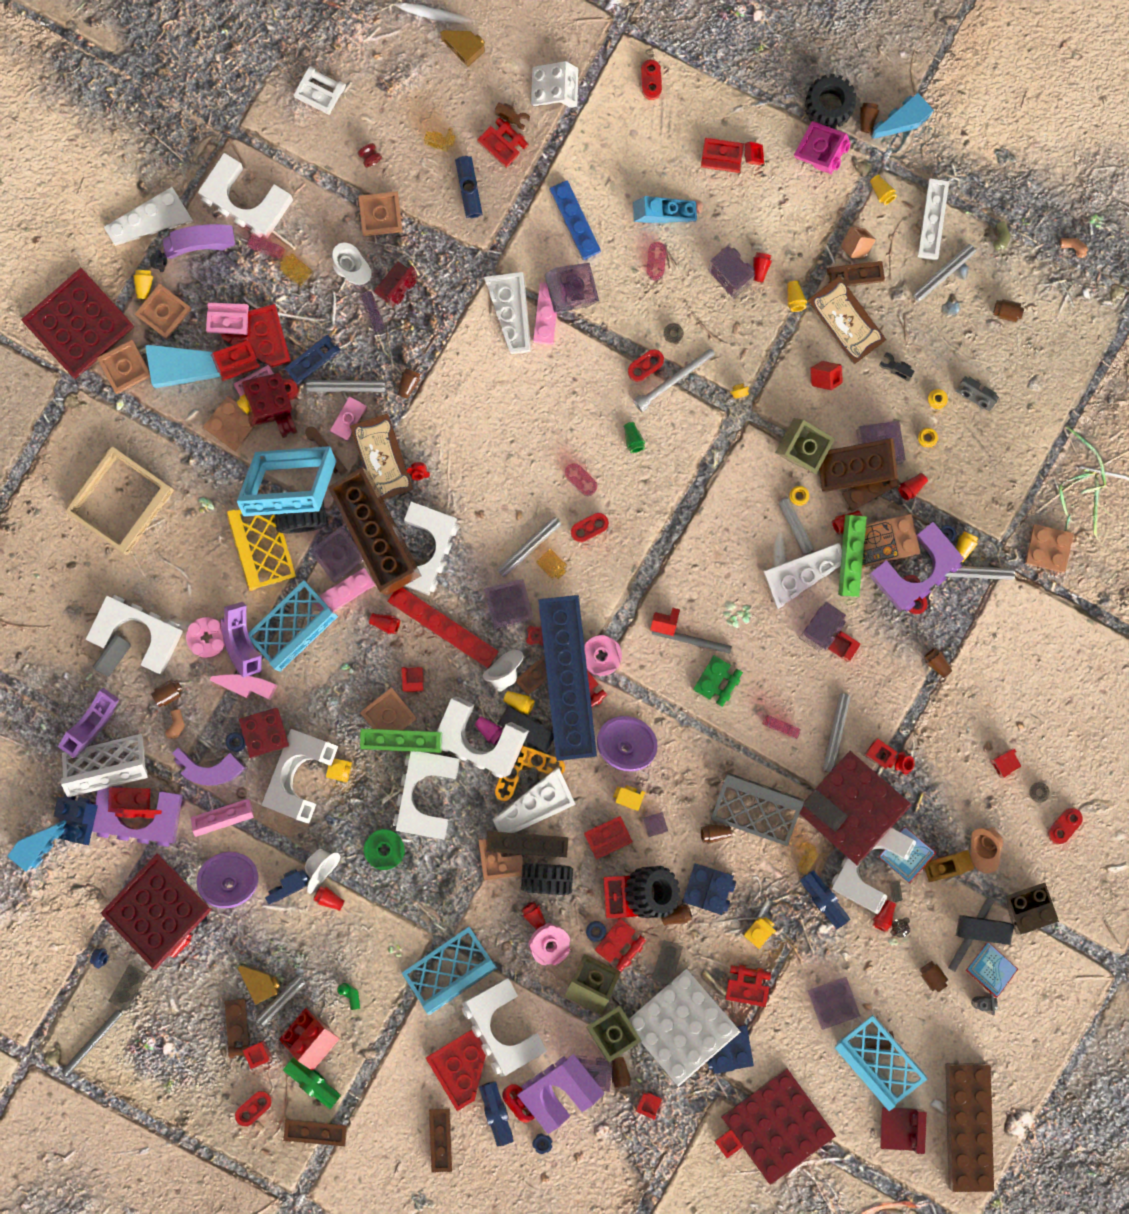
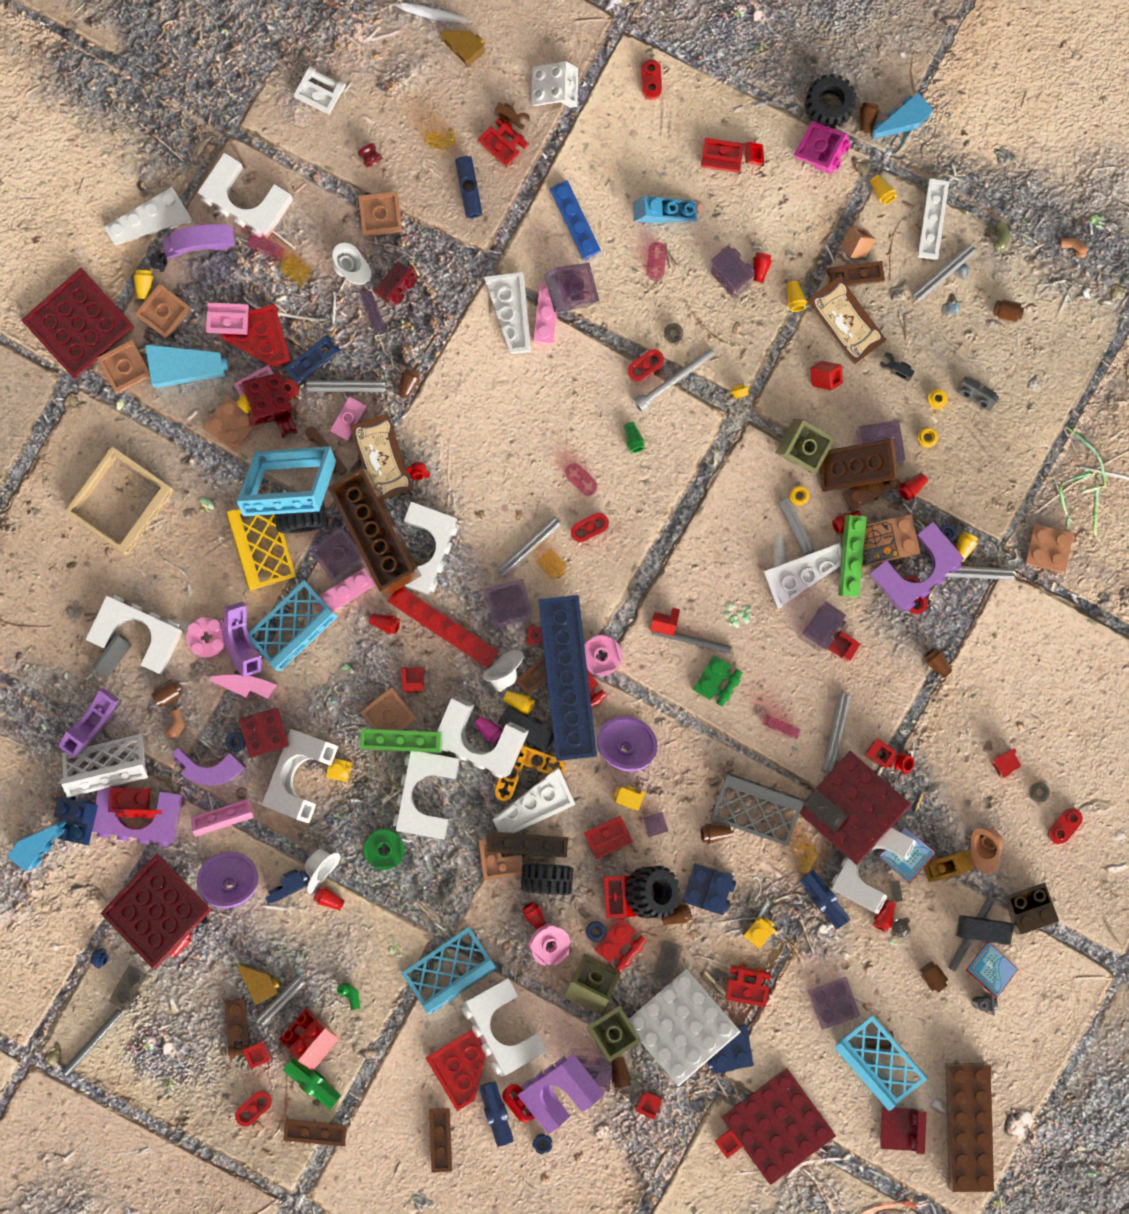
(235, 360): red plate -> none

